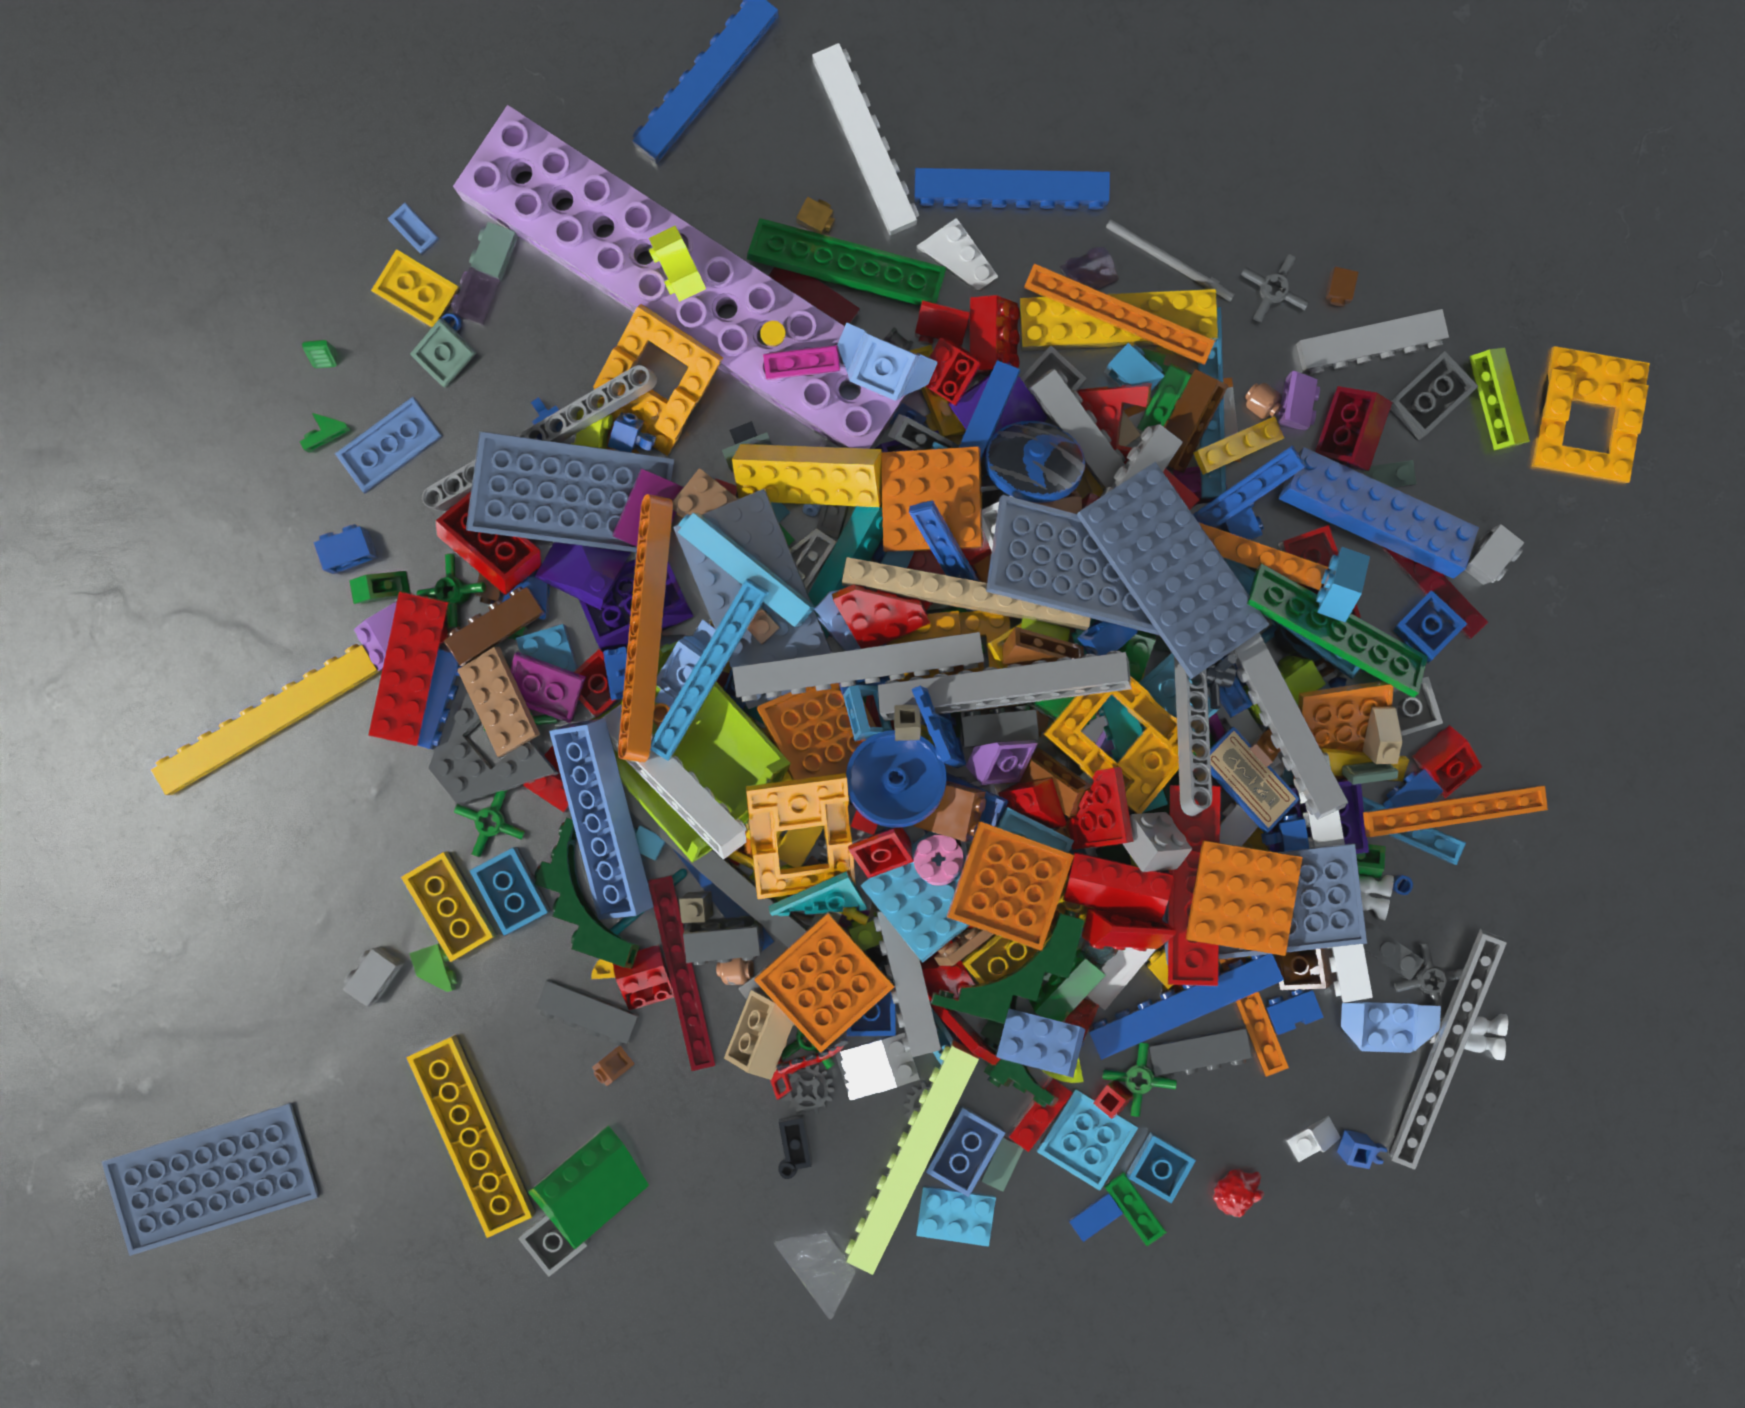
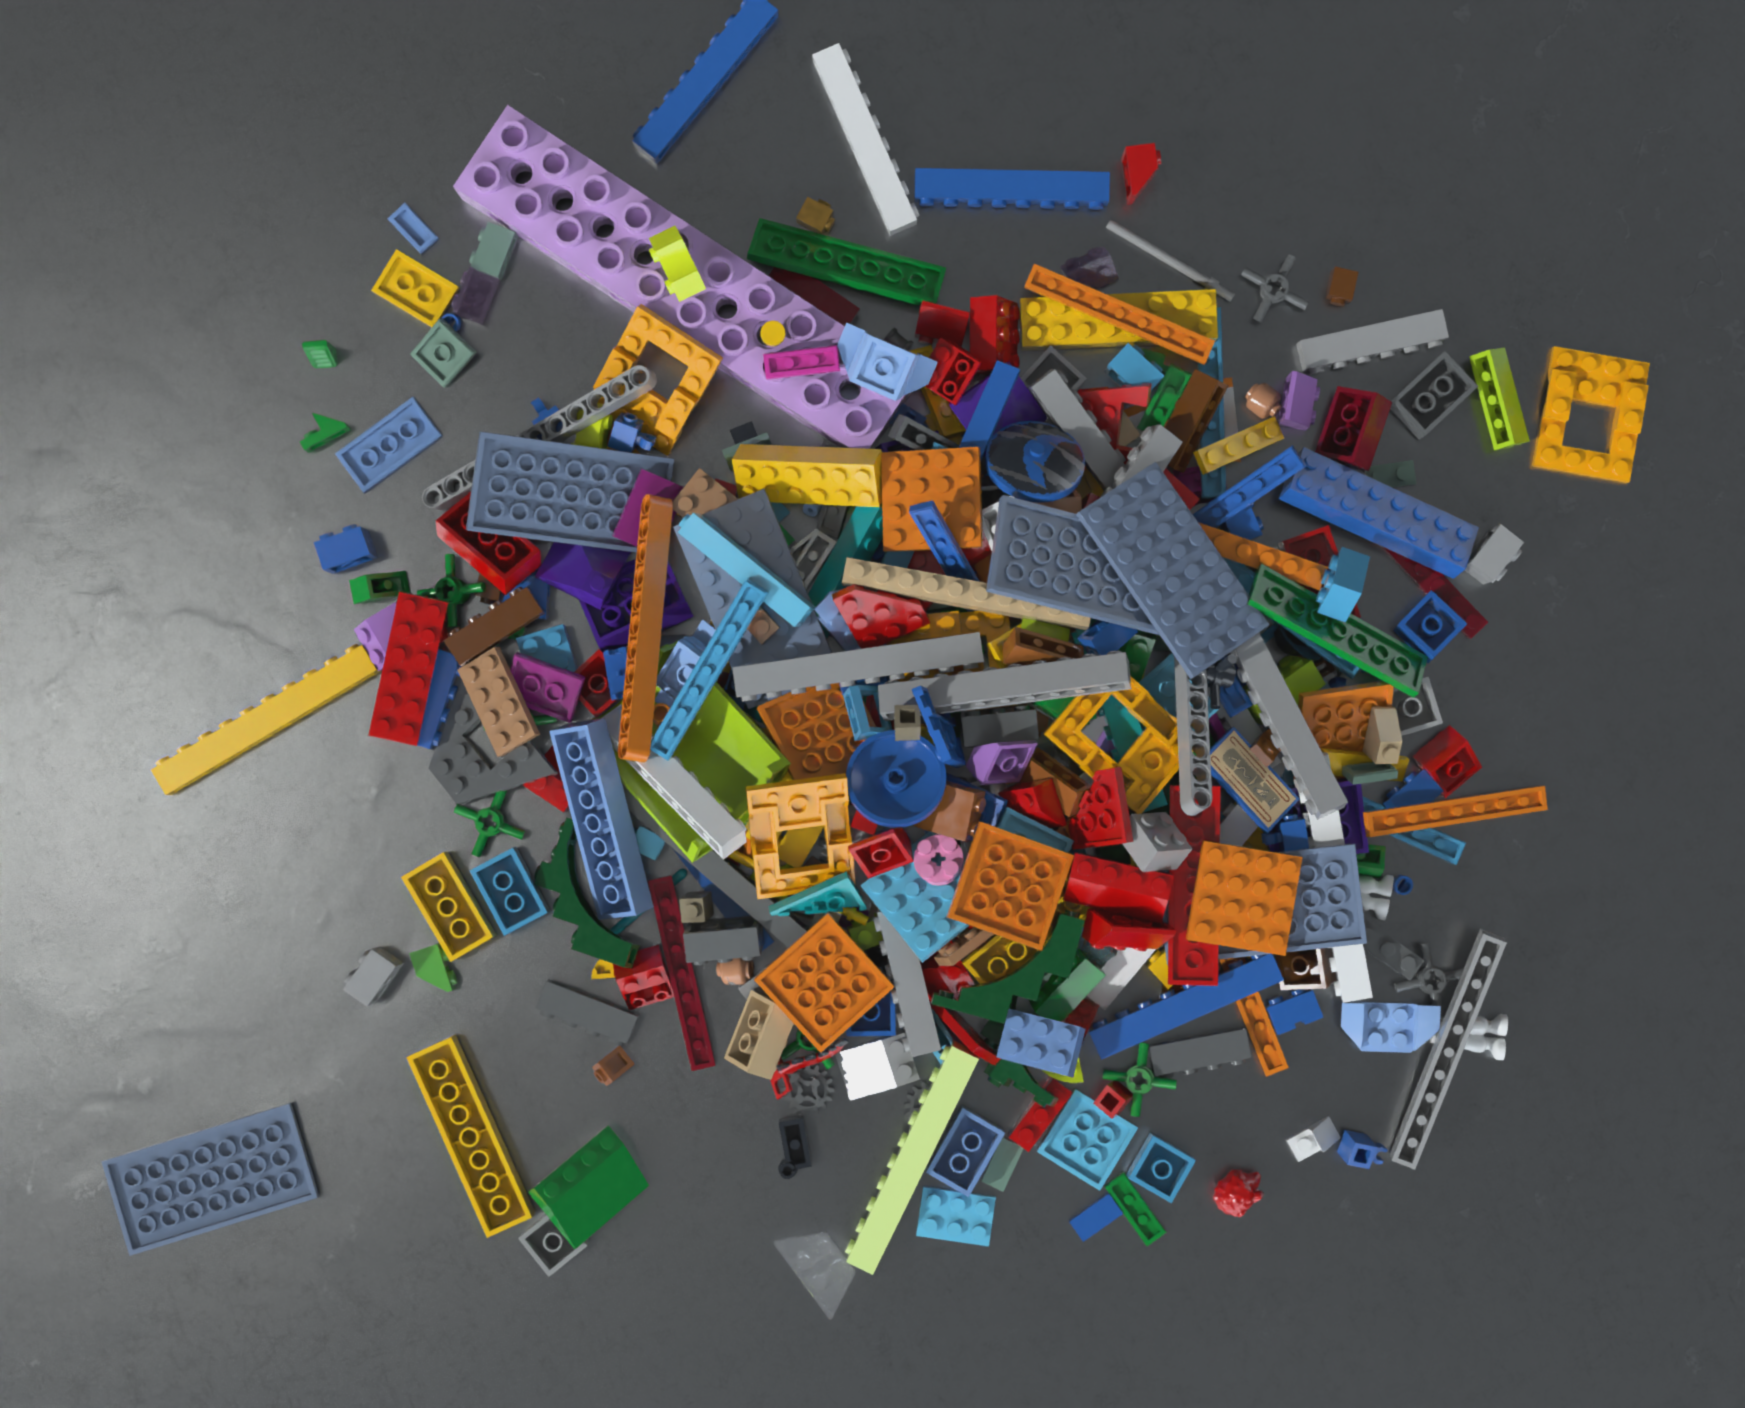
(959, 254): white wing -> none
(1139, 168): none -> red slope

